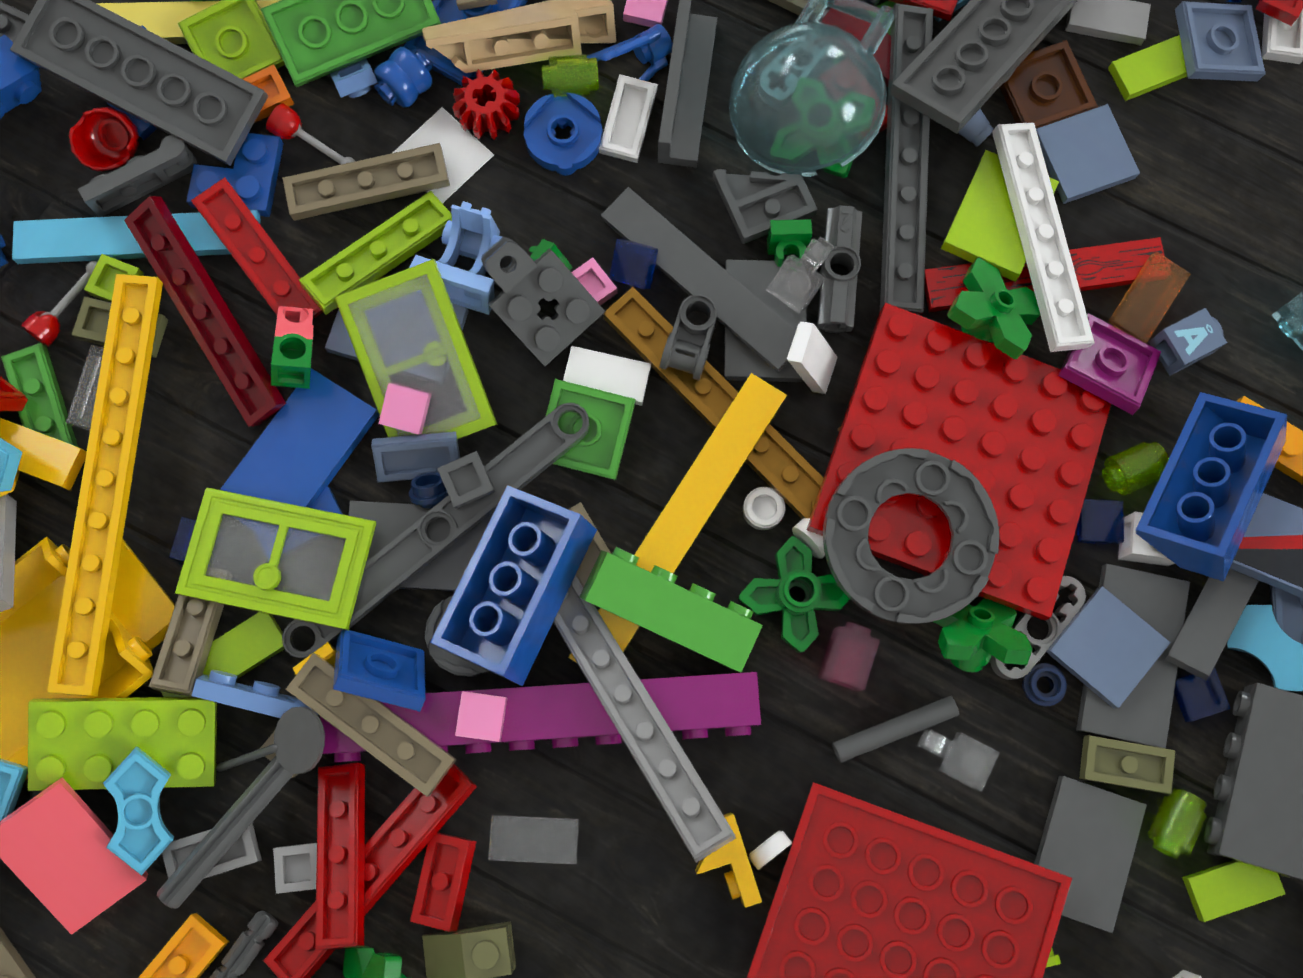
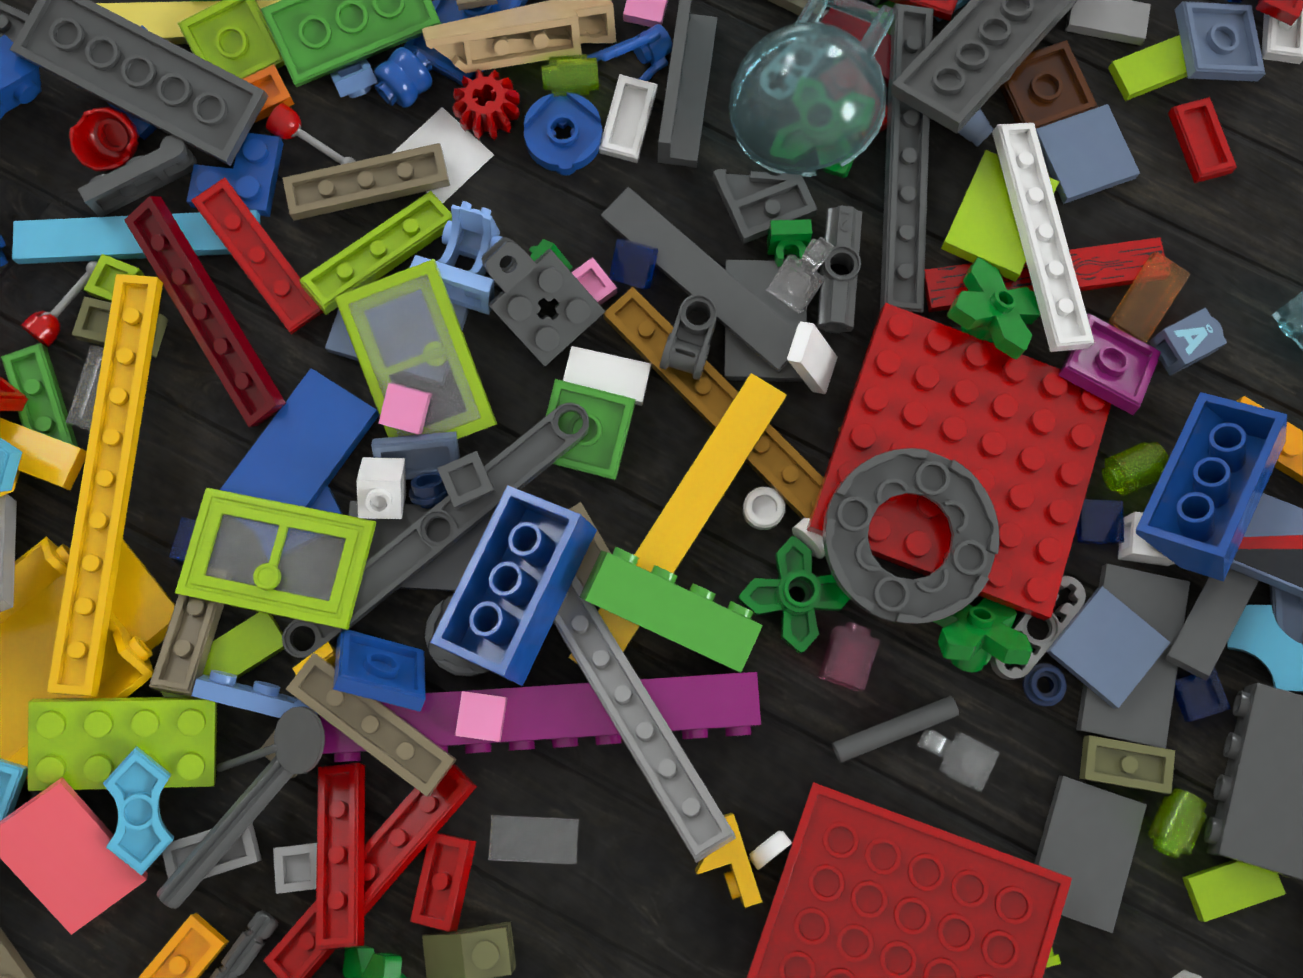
(292, 348): green leg -> none
(381, 488): none -> white brick
(1202, 140): none -> red tile

